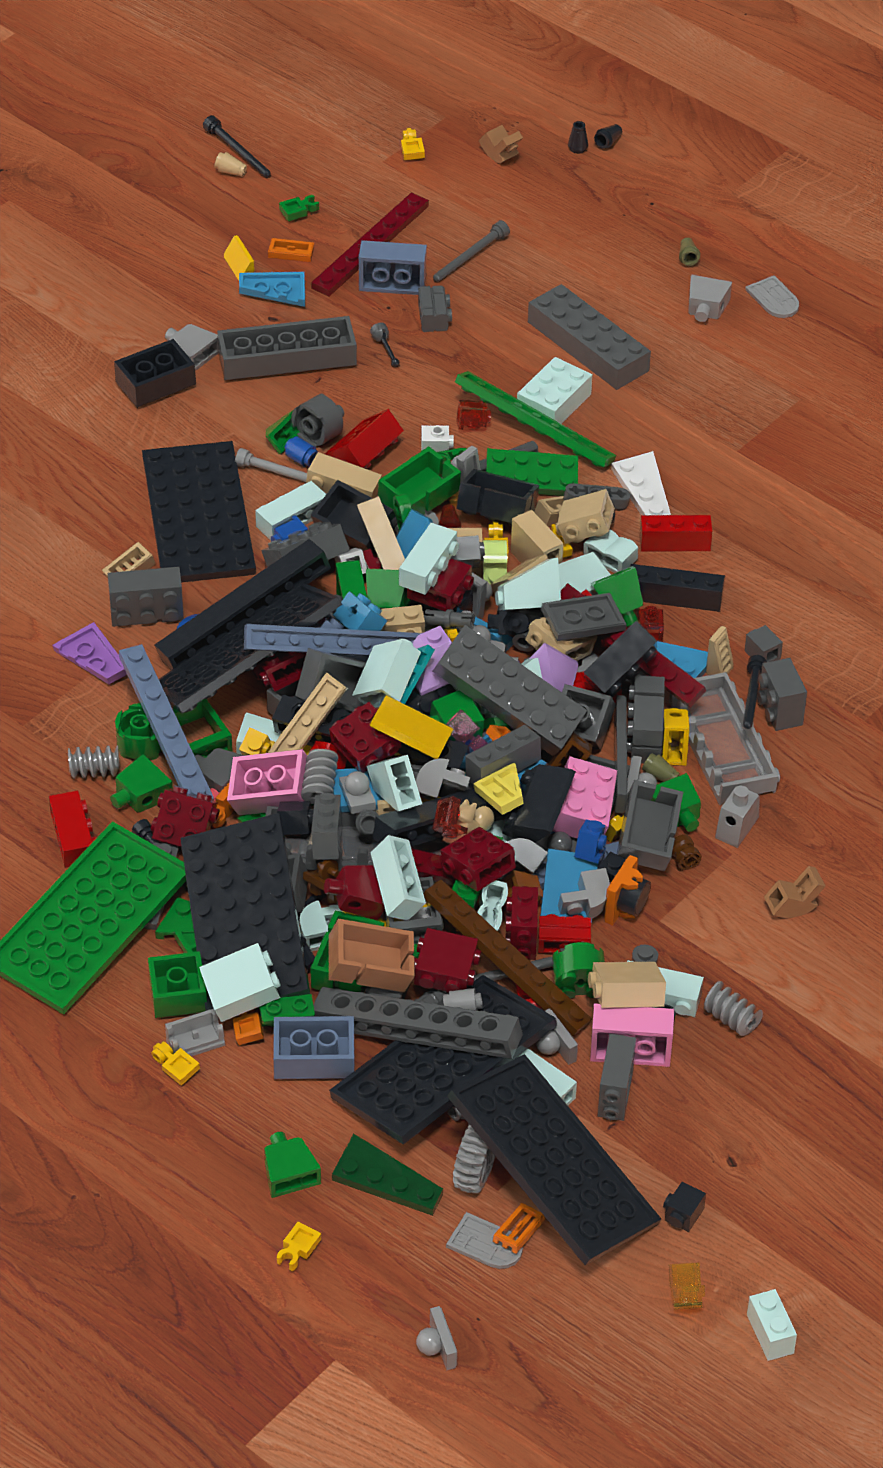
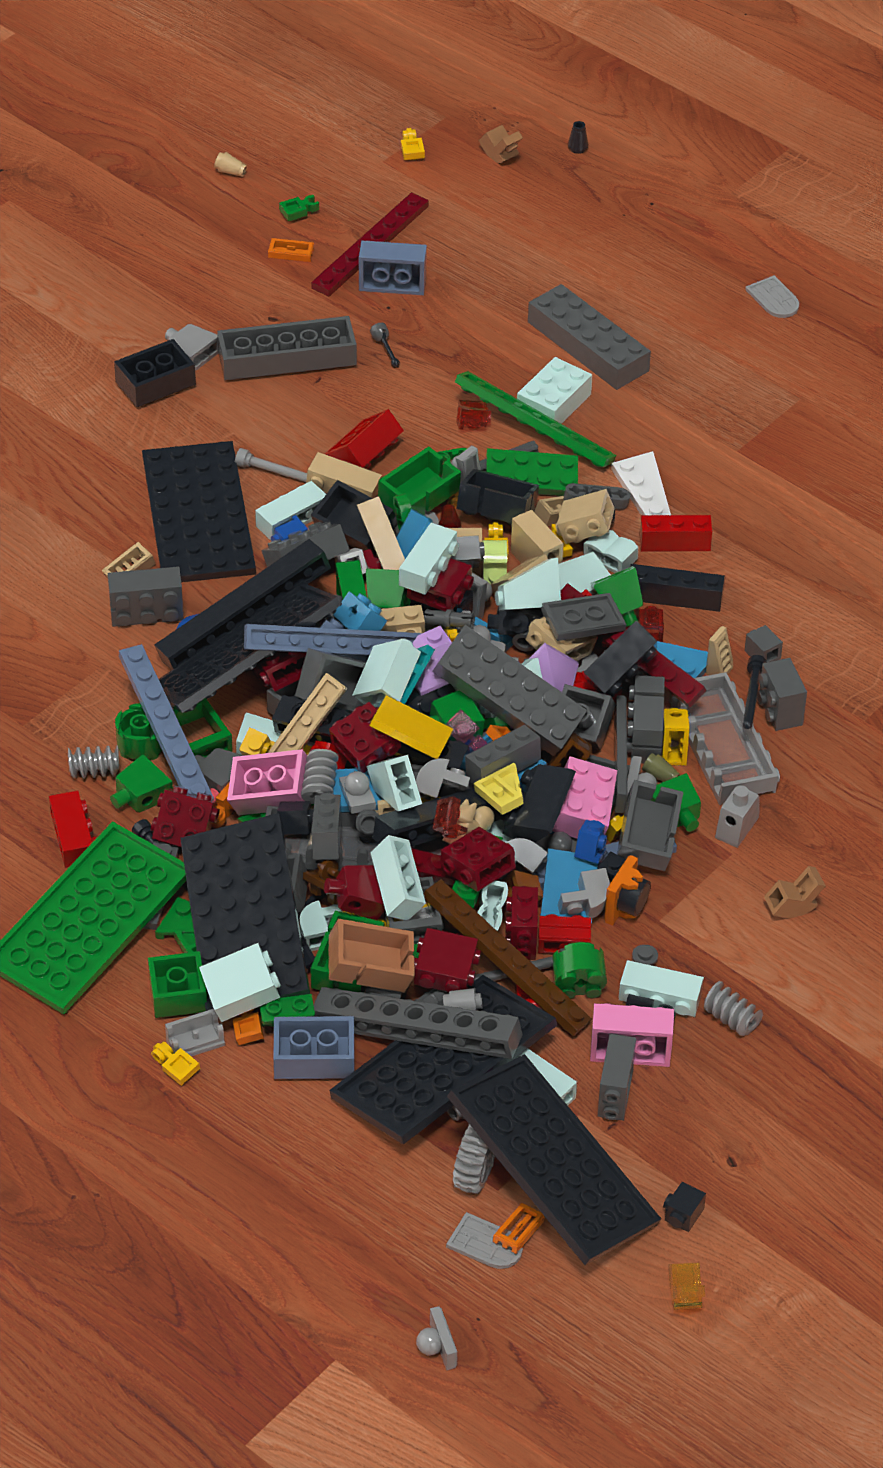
(93, 653): medium lavender wing -> none
(213, 126): black piece -> none
(238, 257): yellow slope -> none
(276, 286): dark azure wing -> none
(281, 432): green slope -> none
(290, 1165): green torso -> none
(299, 1242): yellow plate -> none
(300, 451): blue brick -> none
(318, 420): dark grey brick -> none
(381, 1175): dark green wing -> none
(433, 308): dark grey brick -> none
(437, 438): white brick -> none
(498, 231): dark grey piece -> none
(558, 1040): light grey tile -> none
(607, 136): black cone -> none
(627, 984): tan brick -> none
(686, 854): reddish brown wheel -> none
(688, 252): olive cone -> none
(708, 297): light grey torso -> none
(771, 1324): light aqua brick -> none

